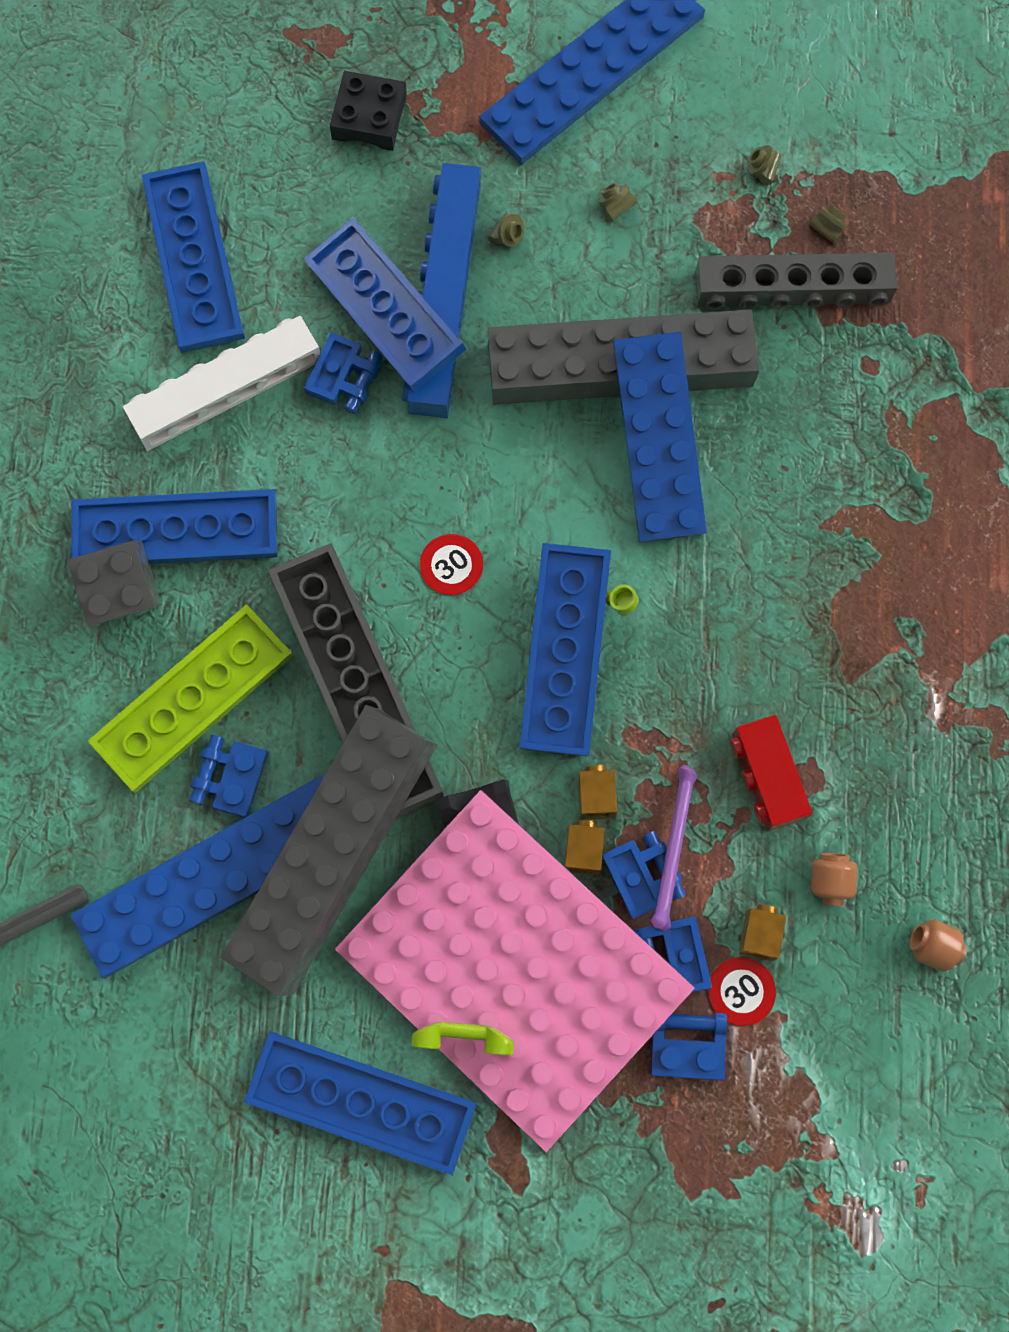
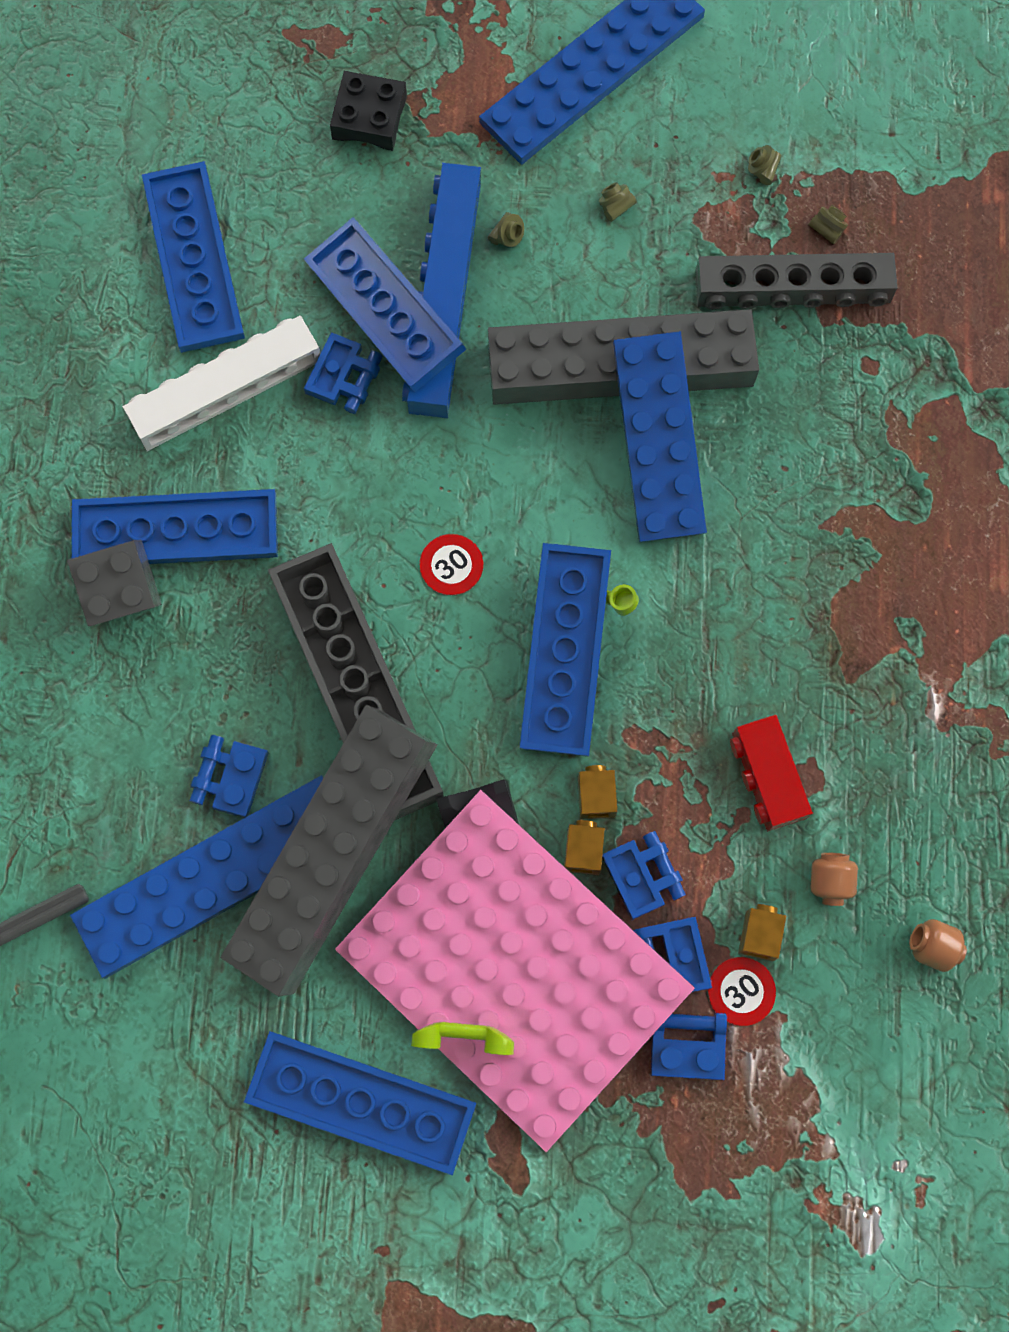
(190, 698): lime plate -> none
(661, 918): medium lavender piece -> none

